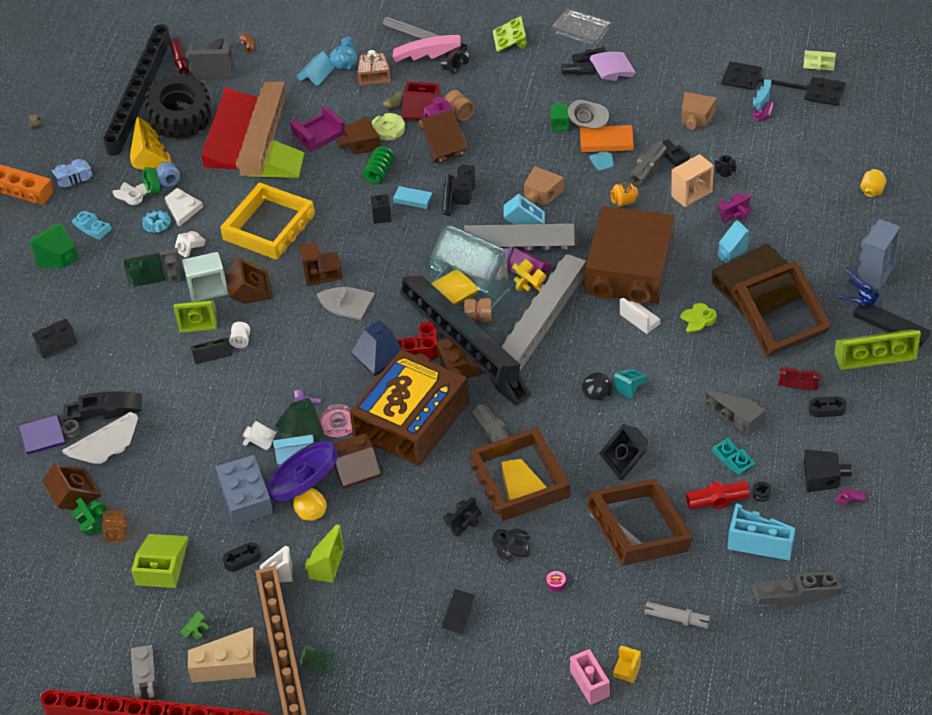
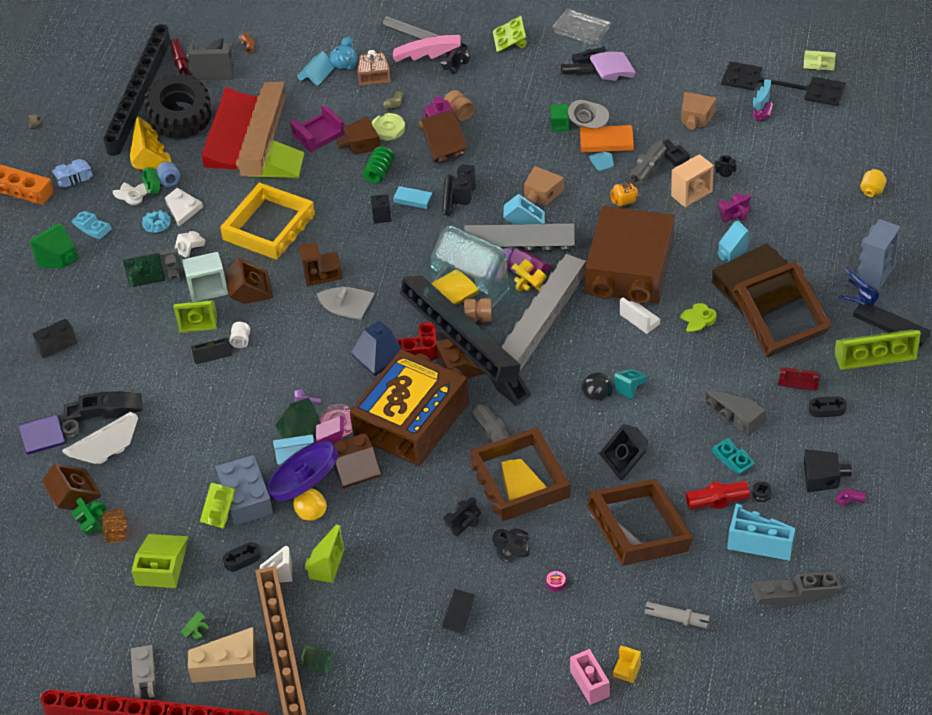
(217, 505): none -> lime hinge
(259, 435): white bracket -> none
(330, 430): none -> slope
(418, 96): dark red slope -> none

